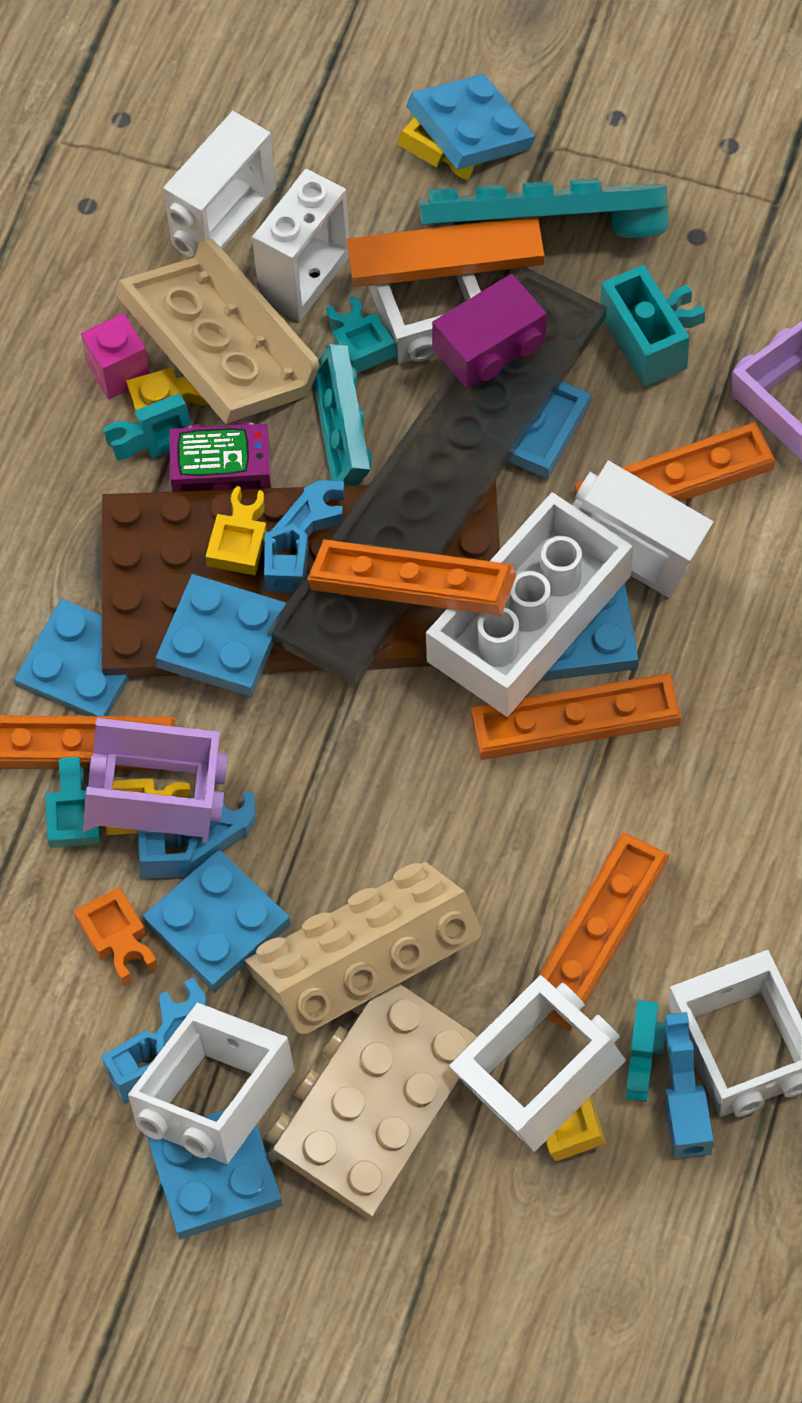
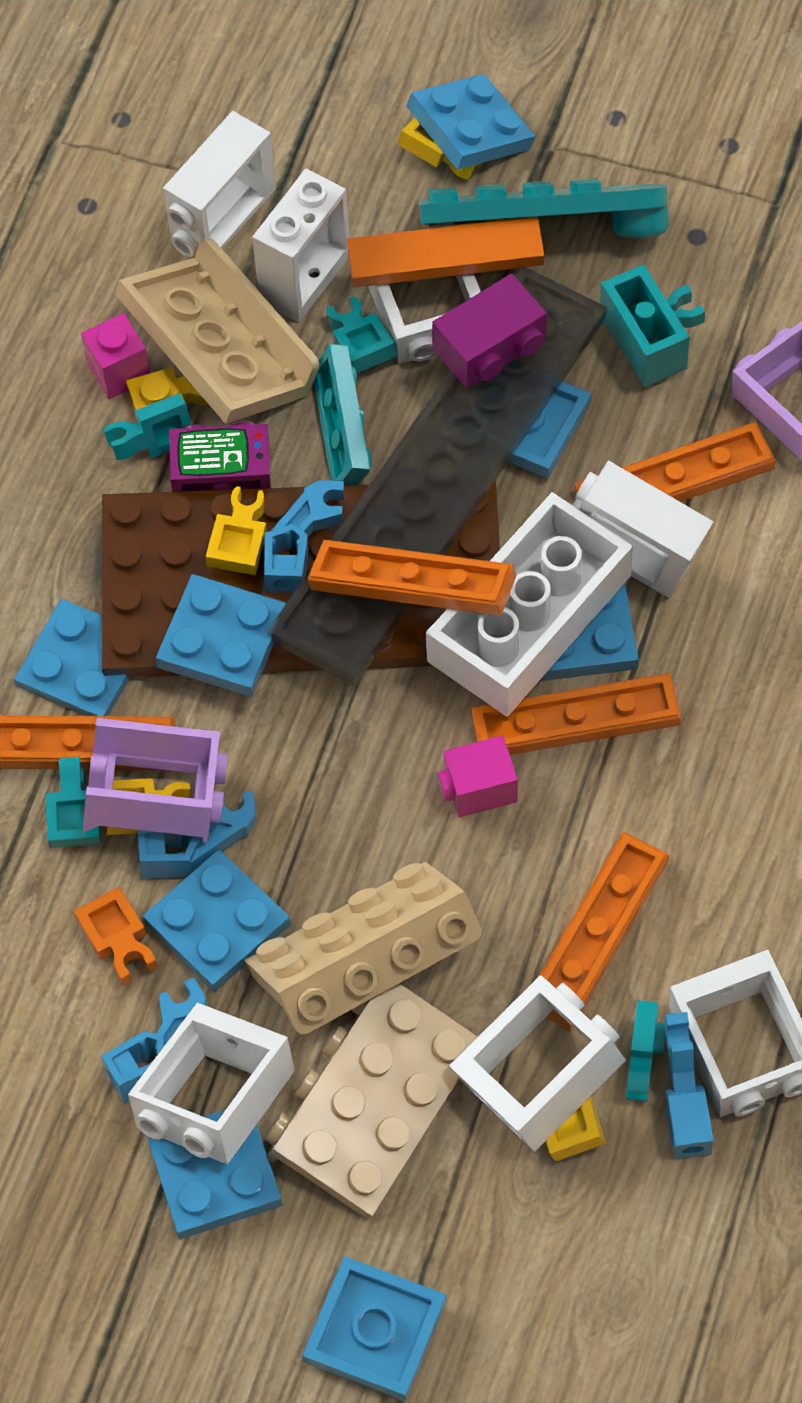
(374, 1328): none -> dark azure plate
(478, 777): none -> dark pink brick

